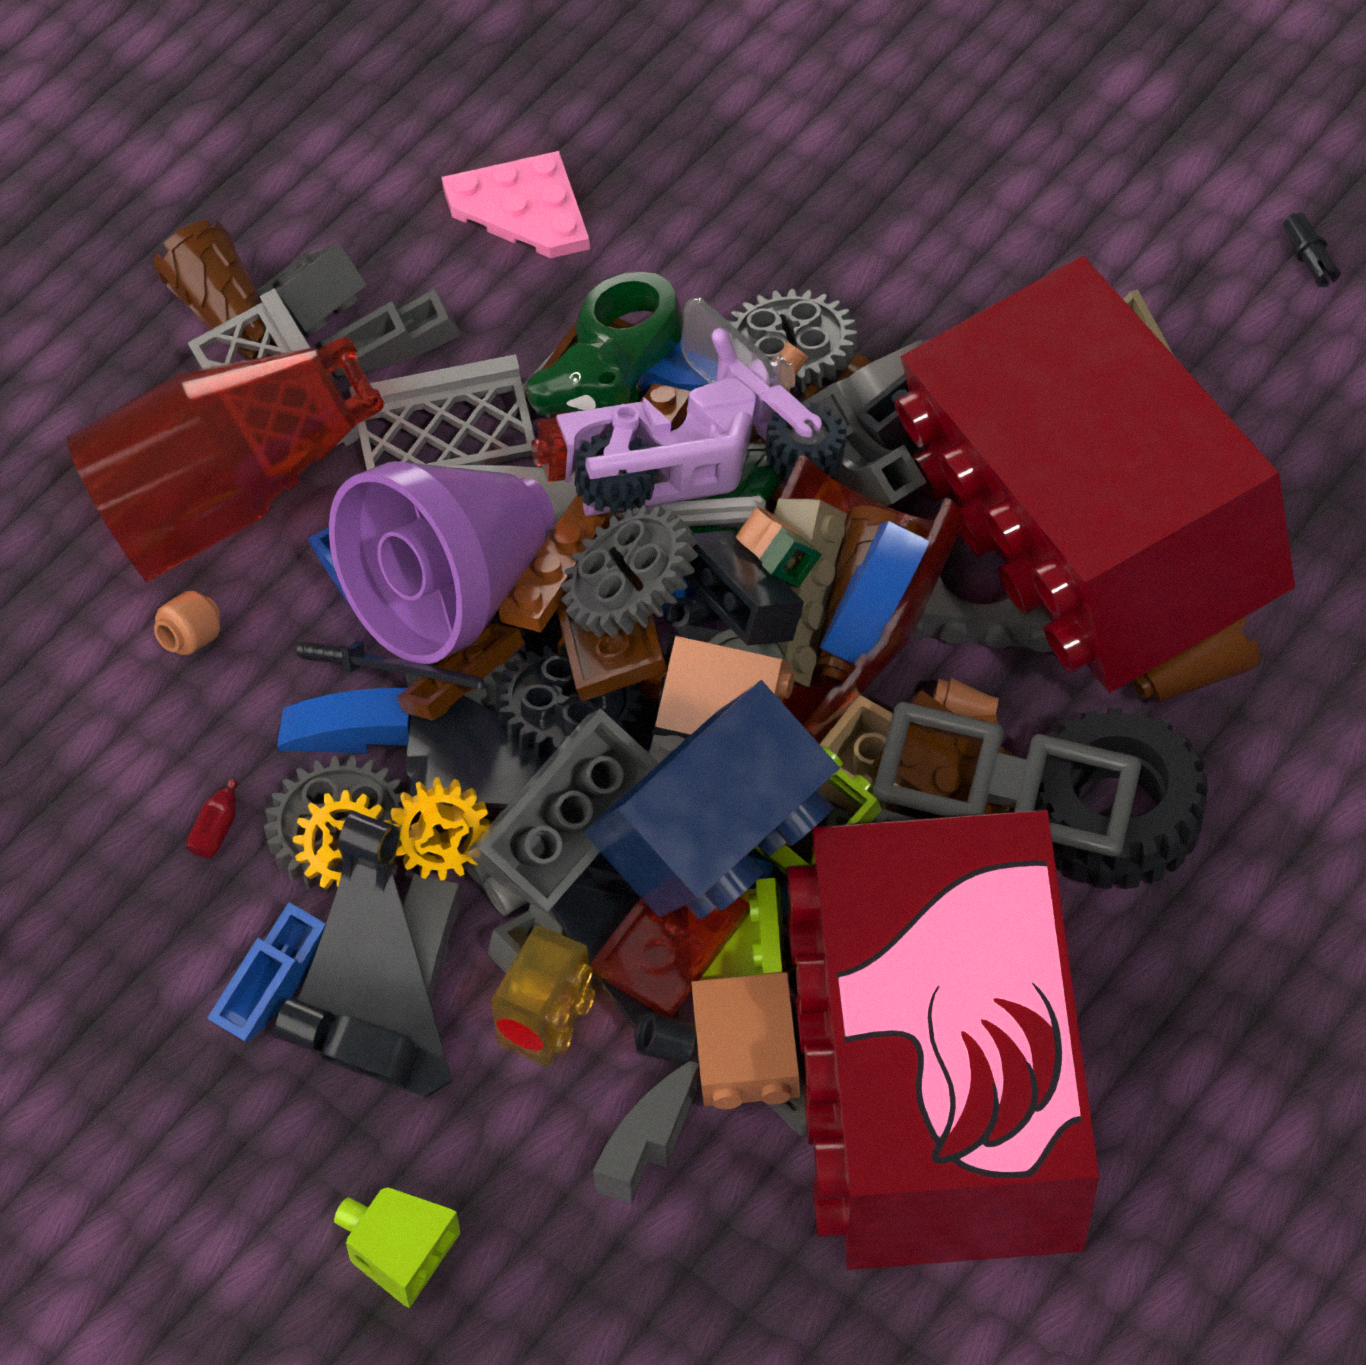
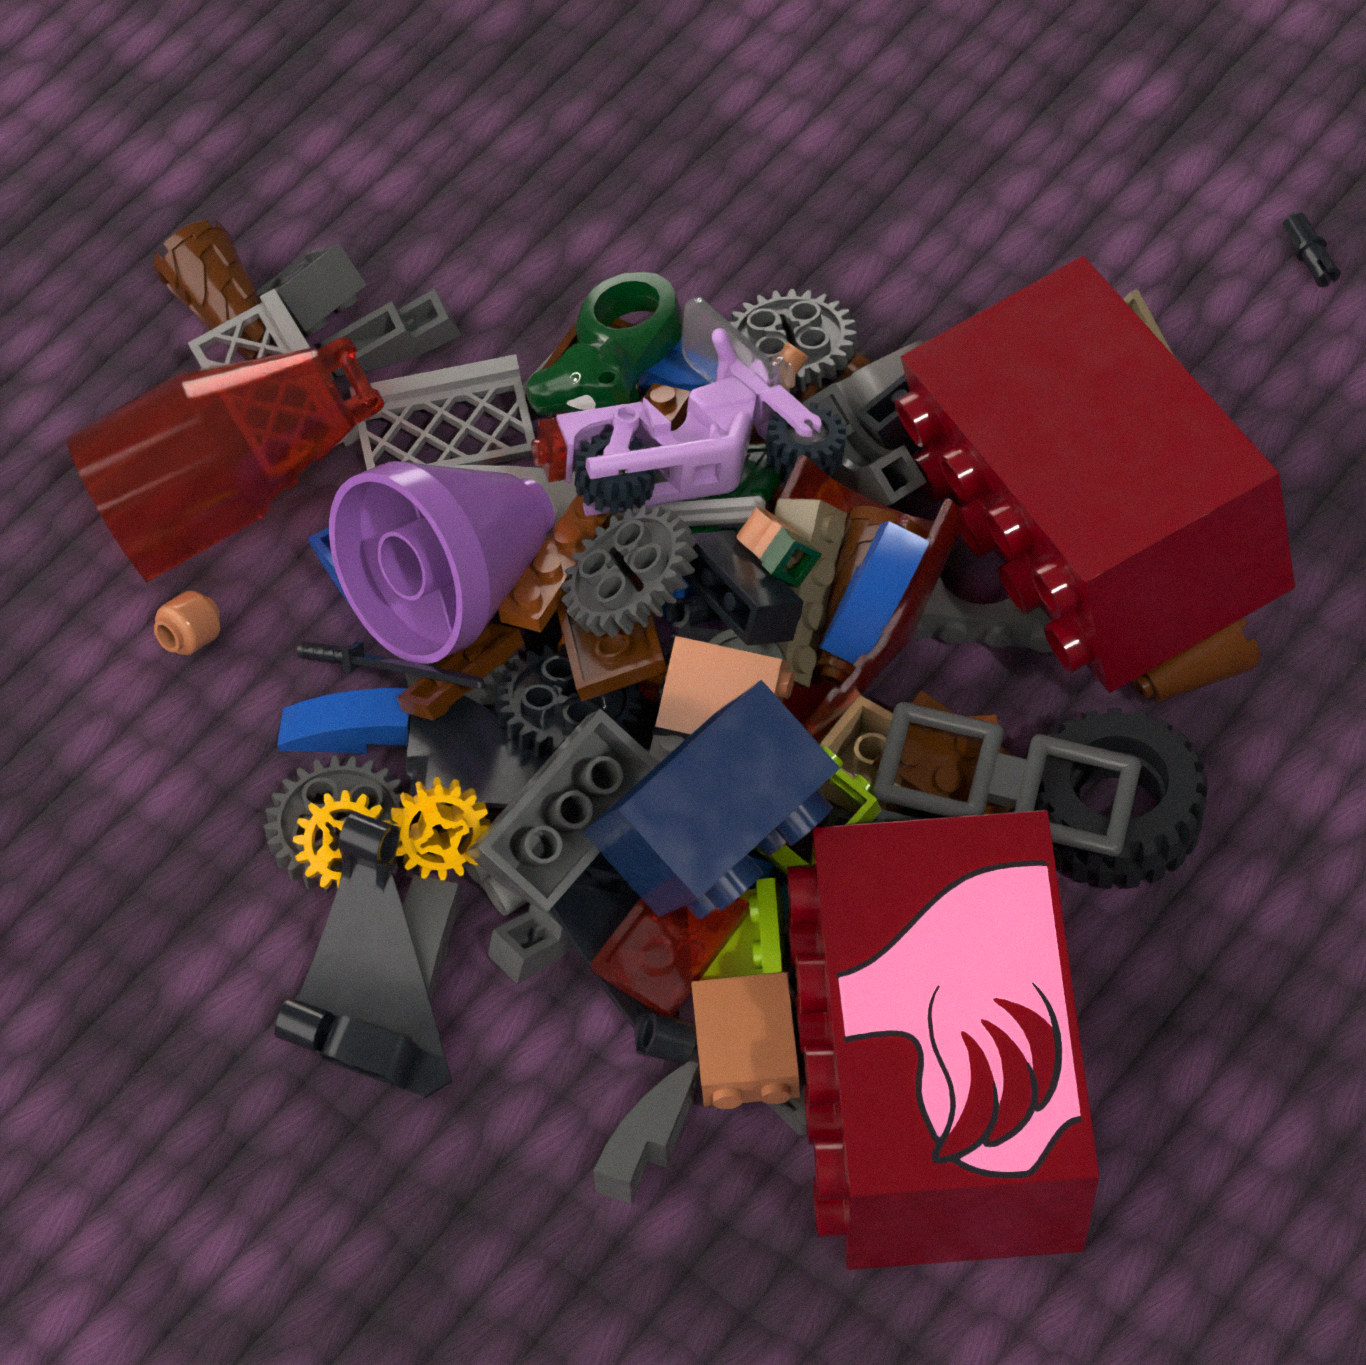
(213, 822): dark red piece -> none
(269, 974): blue slope -> none
(398, 1240): lime torso -> none
(521, 202): bright pink plate -> none
(543, 996): clear yellow brick -> none
(964, 699): nougat cone -> none

